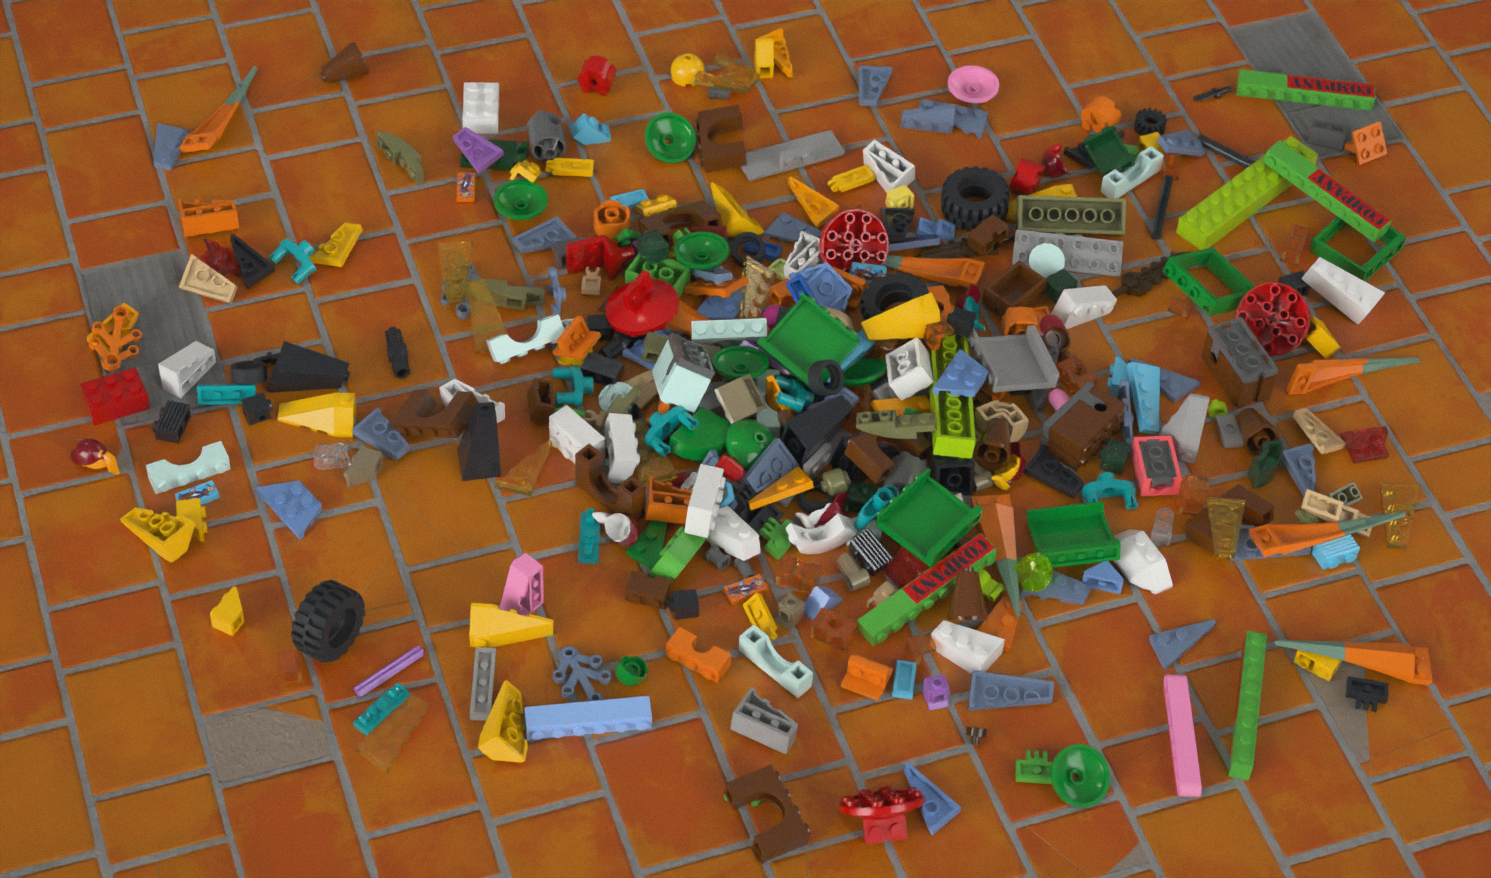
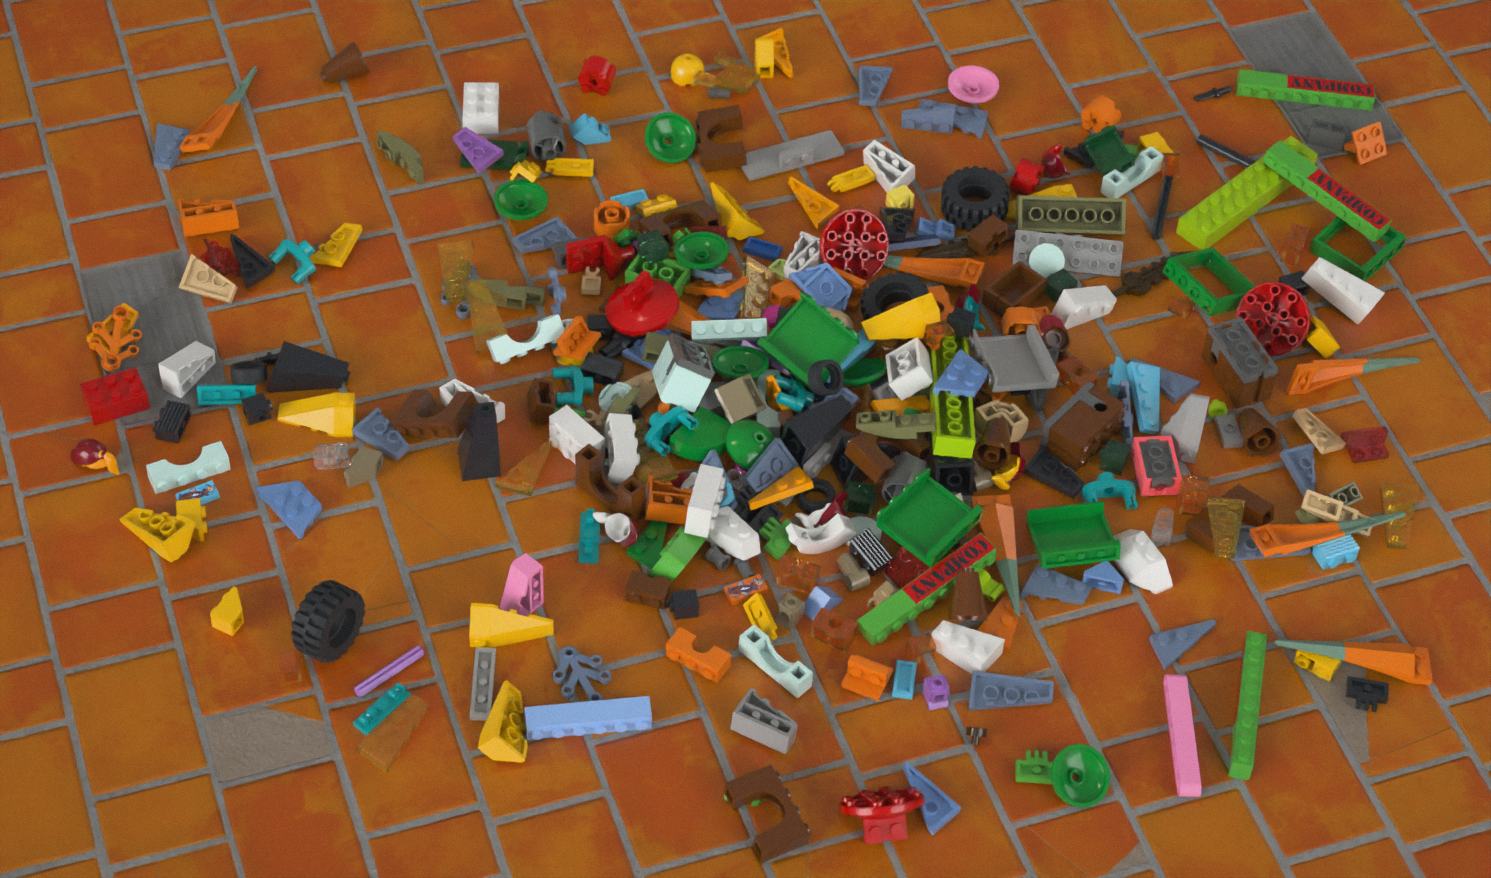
(397, 352): black piece -> none
(465, 187): tile -> none
(631, 670): green hair -> none
(731, 467): red brick -> none
(747, 237): black tyre -> none
(789, 228): sand blue wing -> none
(799, 285): blue slope -> none
(835, 482): olive head -> none
(868, 272): tile -> none
(871, 508): teal connector -> none
(1034, 572): clear neon green dish -> none
(1058, 398): bright pink brick -> none
(1149, 116): black tyre -> none
(1182, 143): sand blue wing -> none
(1265, 467): clear green brick -> none

